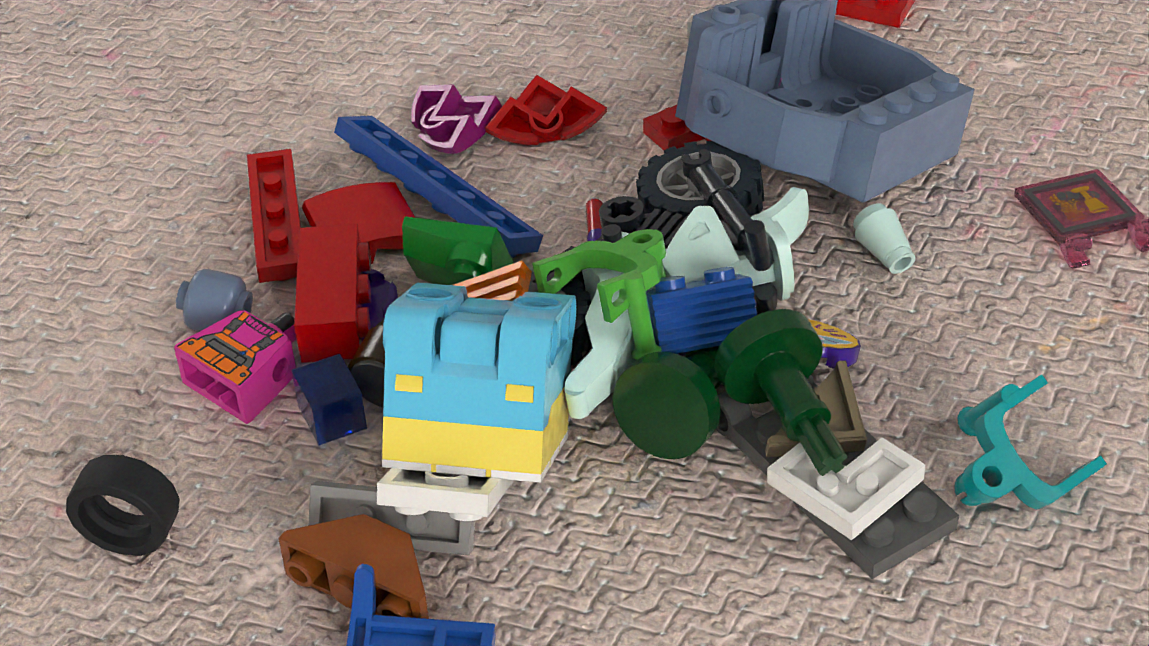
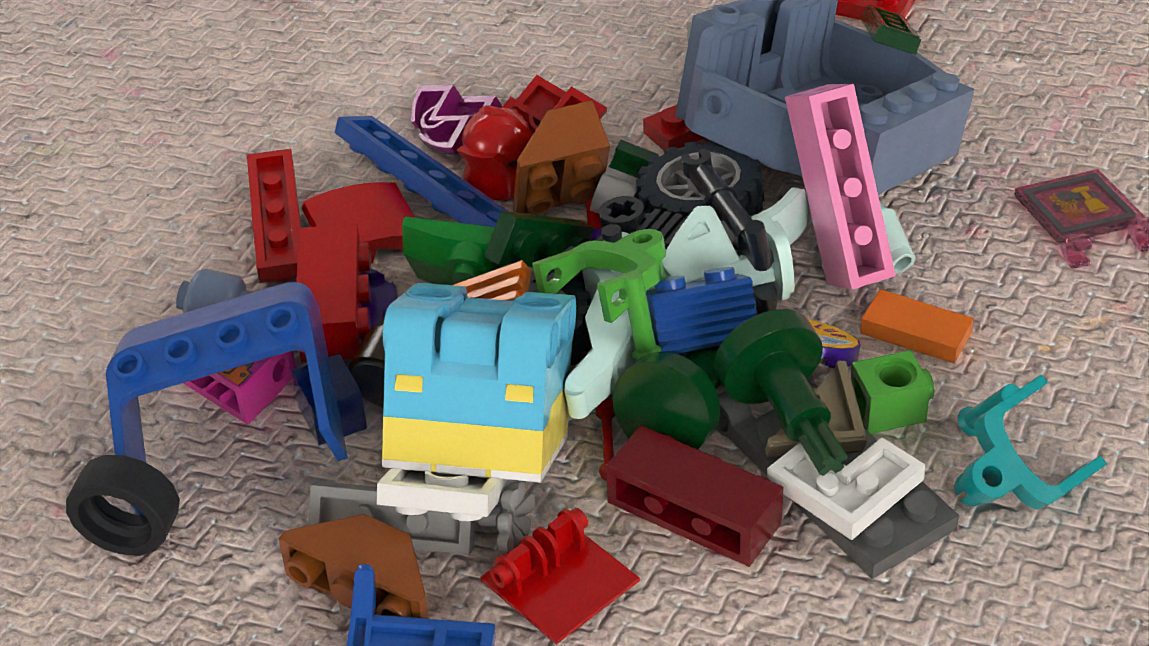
(216, 341): none -> blue windscreen
(489, 144): none -> red helmet
(510, 516): none -> light grey plant
(533, 237): none -> dark green plate
(559, 576): none -> red hinge
(562, 160): none -> dark orange slope
(606, 412): none -> red hinge
(621, 174): none -> leg
(695, 495): none -> dark red brick
(840, 185): none -> bright pink brick
(890, 29): none -> dark green tile
(891, 391): none -> bright green brick
(917, 325): none -> orange tile

